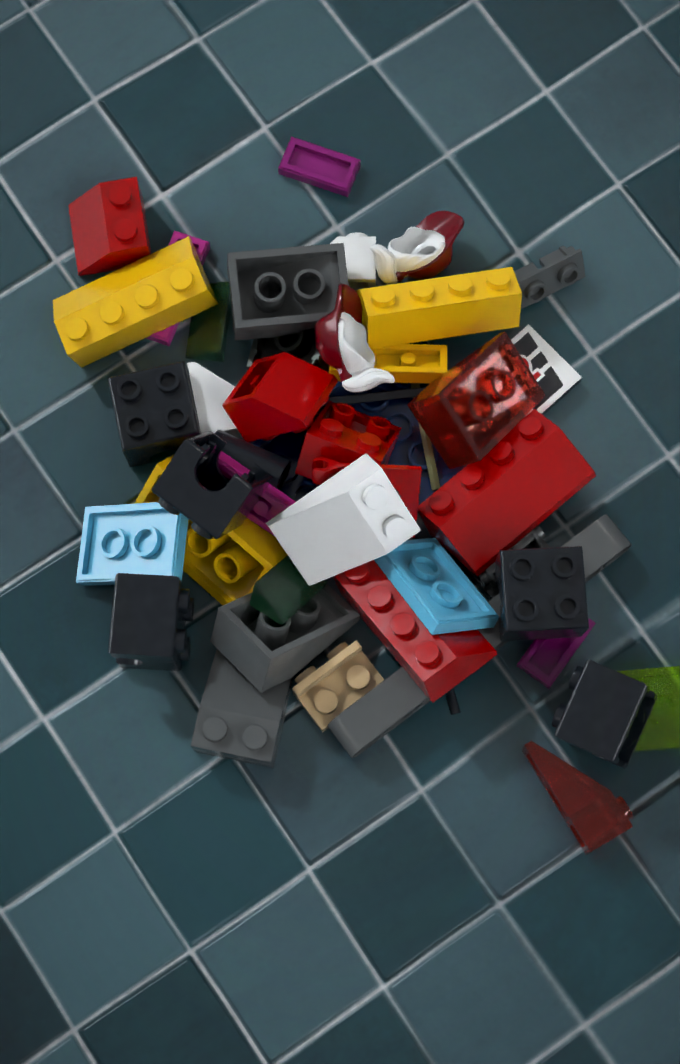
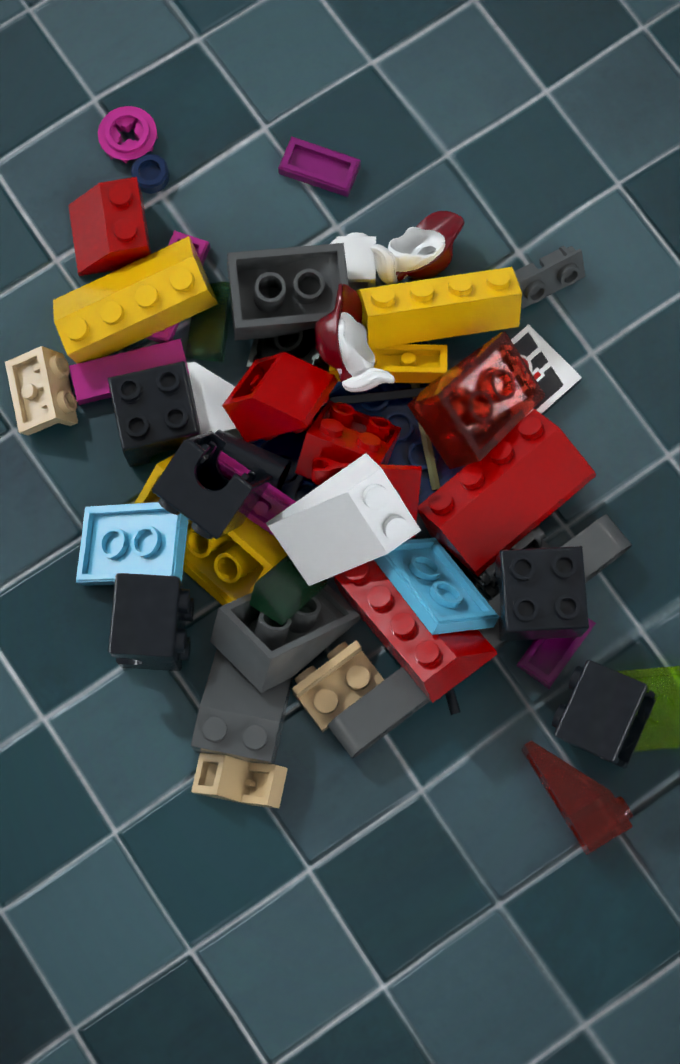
(41, 390): none -> tan bracket
(92, 376): none -> dark pink tile
(125, 120): none -> dark pink gear
(151, 173): none -> dark blue tile
(239, 780): none -> tan slope

